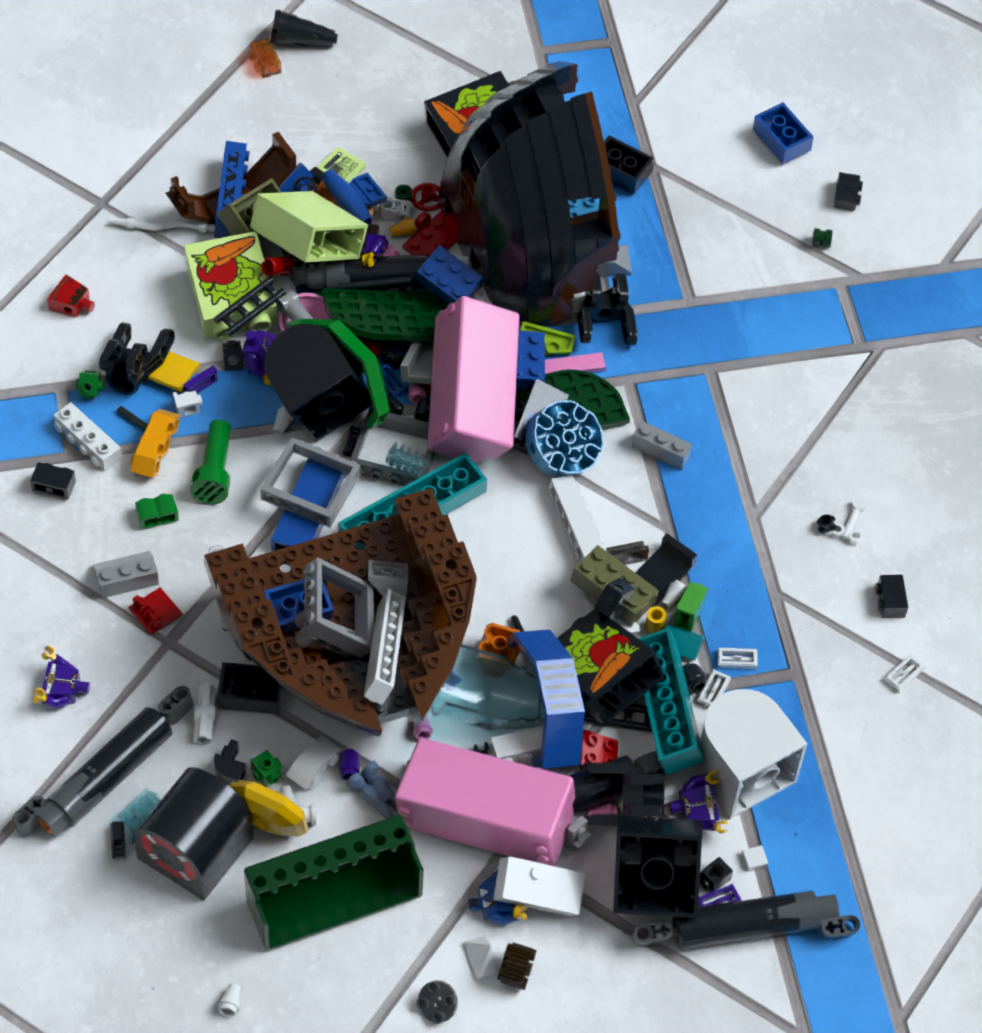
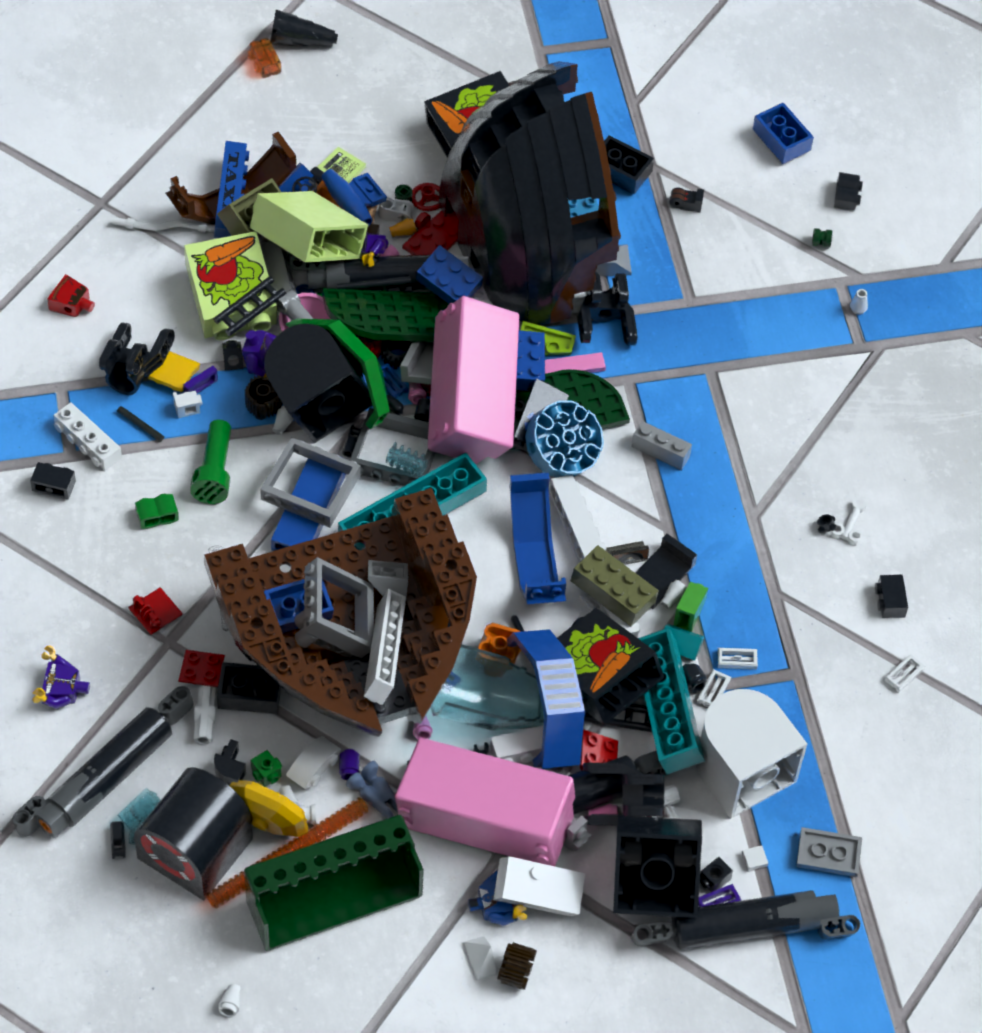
(89, 377): green brick -> none
(126, 574): light grey slope -> none
(154, 443): light orange brick -> none
(201, 668): none -> red hinge
(261, 398): none -> dark brown brick
(277, 266): red arm -> none
(313, 836): none -> clear orange piece
(430, 995): dark grey plate -> none
(534, 539): none -> blue panel
(612, 600): black torso -> none
(655, 619): yellow brick -> none
(686, 199): none -> black leg
(699, 802): dark purple torso -> none
(829, 852): none -> light grey plate
(860, 302): none -> white cone

